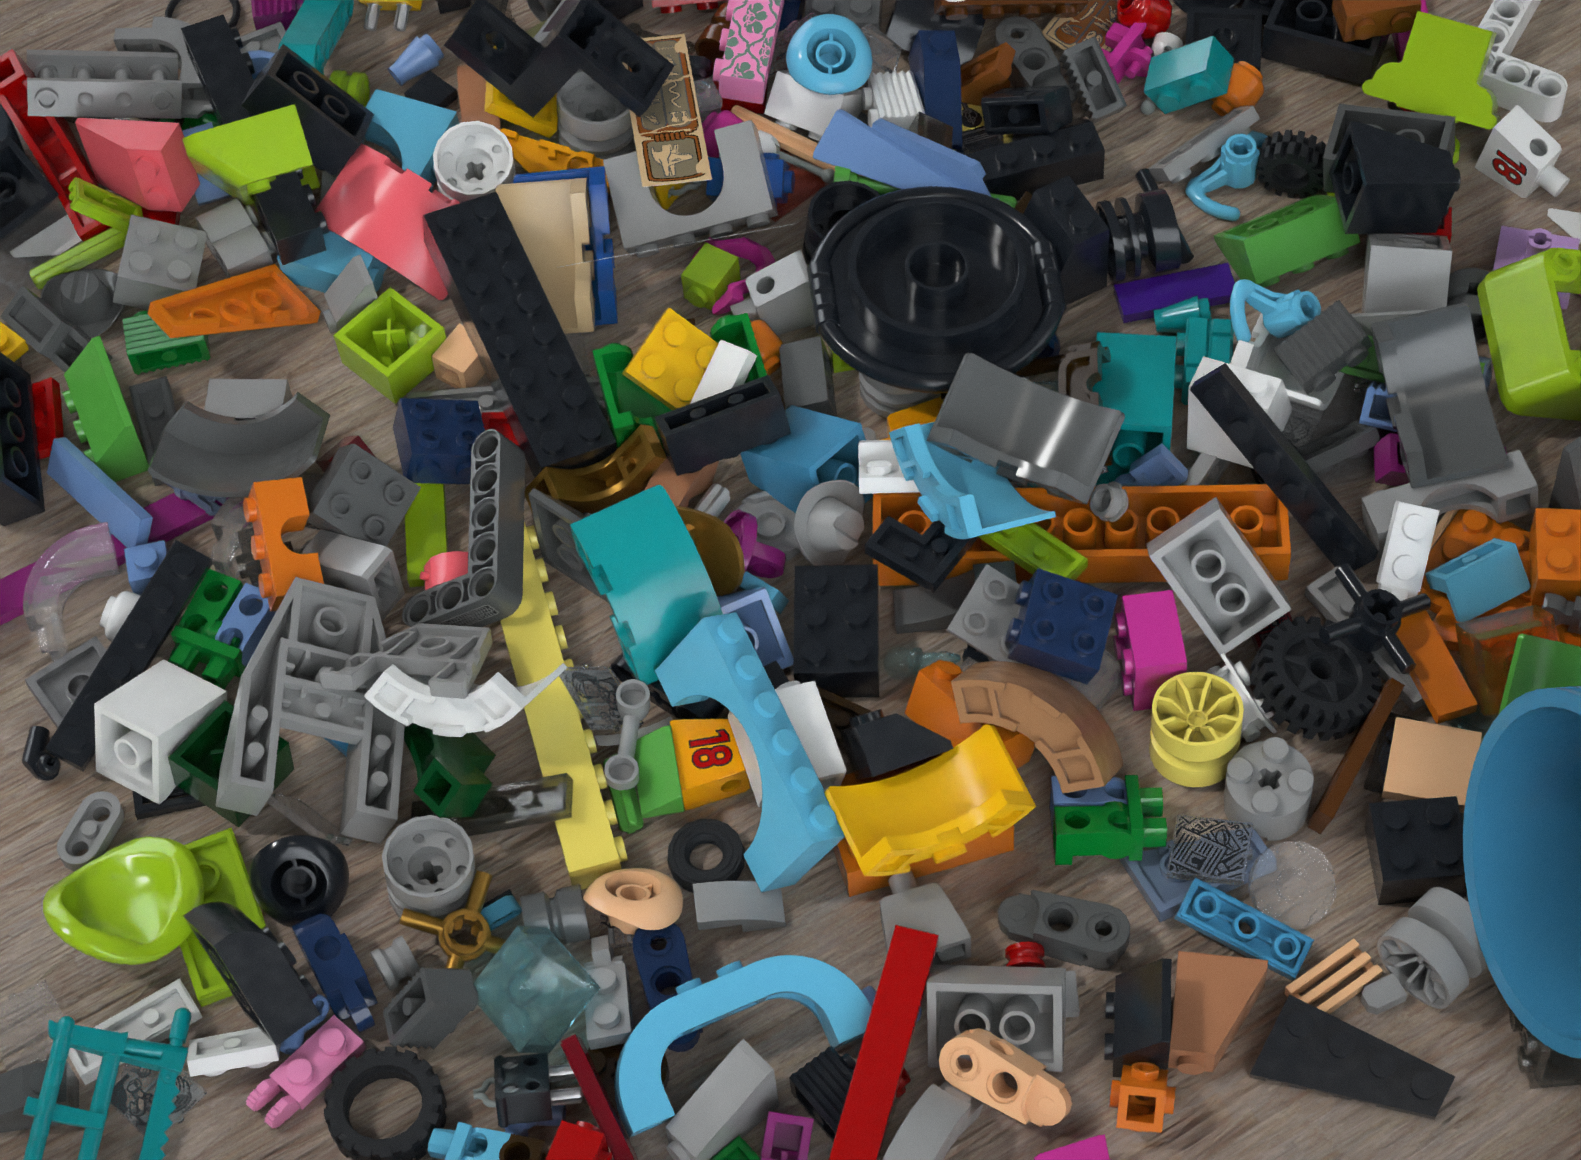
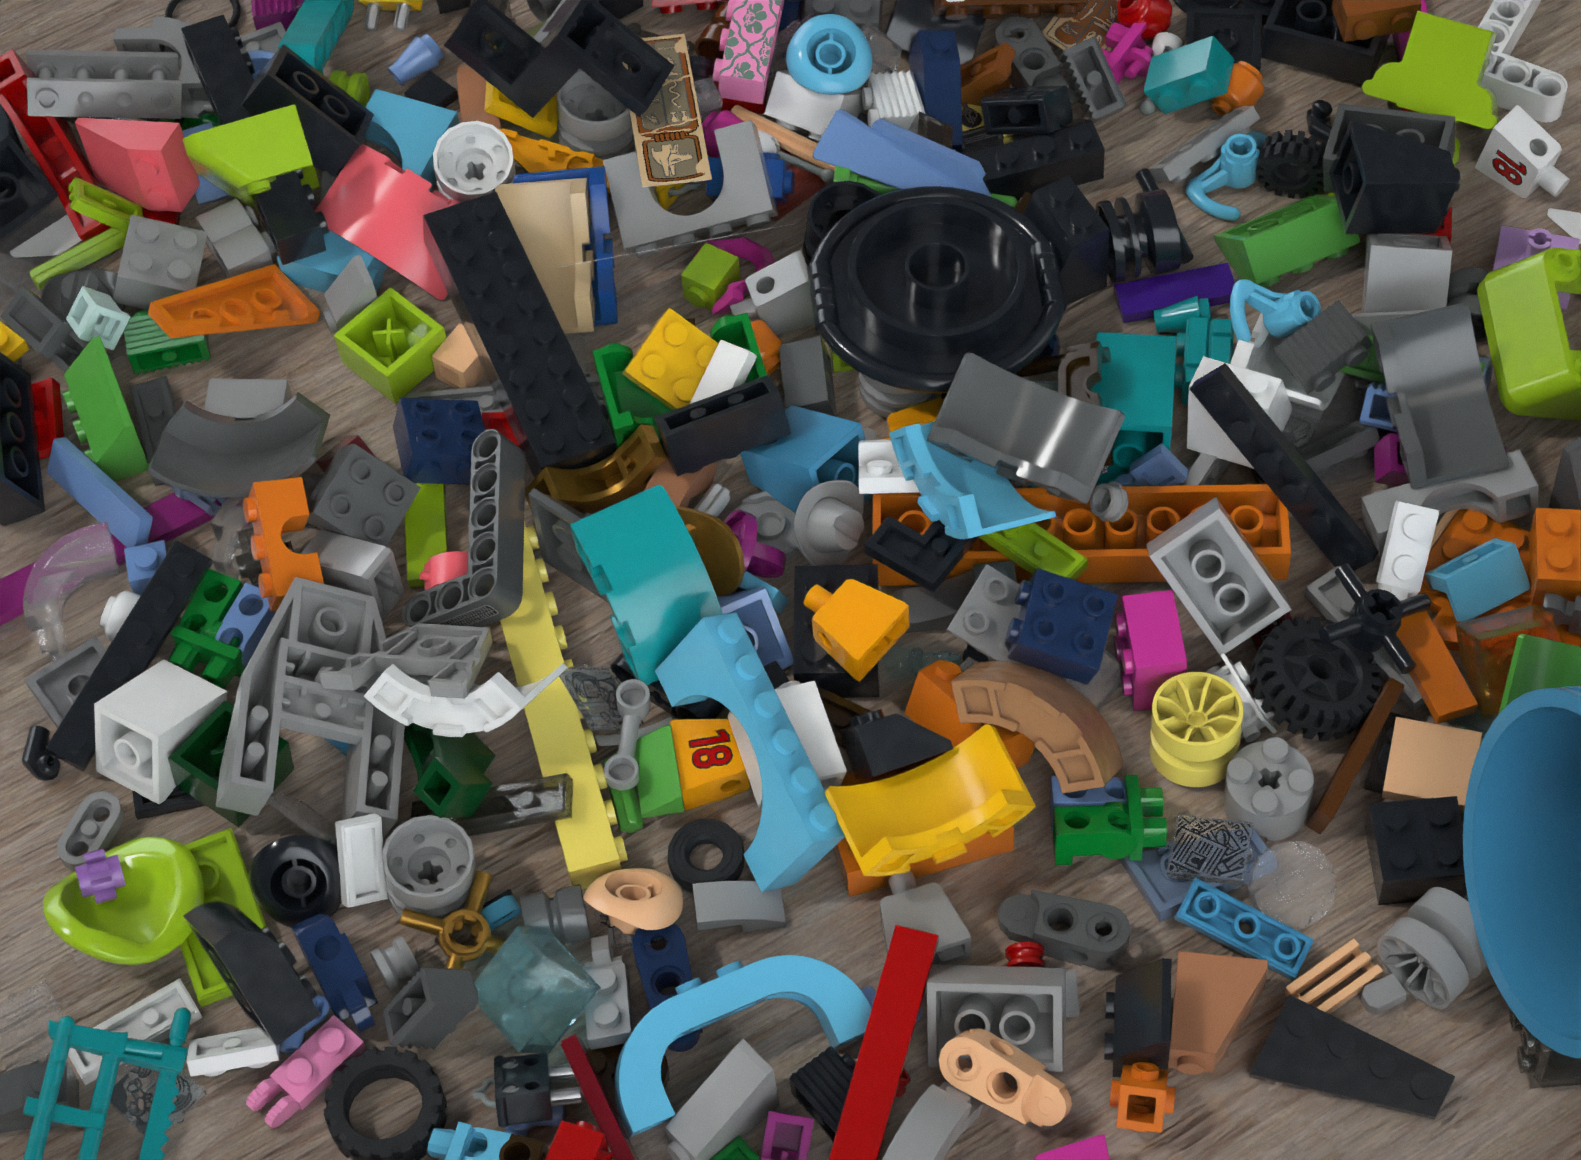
(97, 315): none -> light aqua brick
(100, 876): none -> medium lavender gear
(361, 860): none -> white tile
(856, 624): none -> light orange torso
(1319, 121): none -> black arm

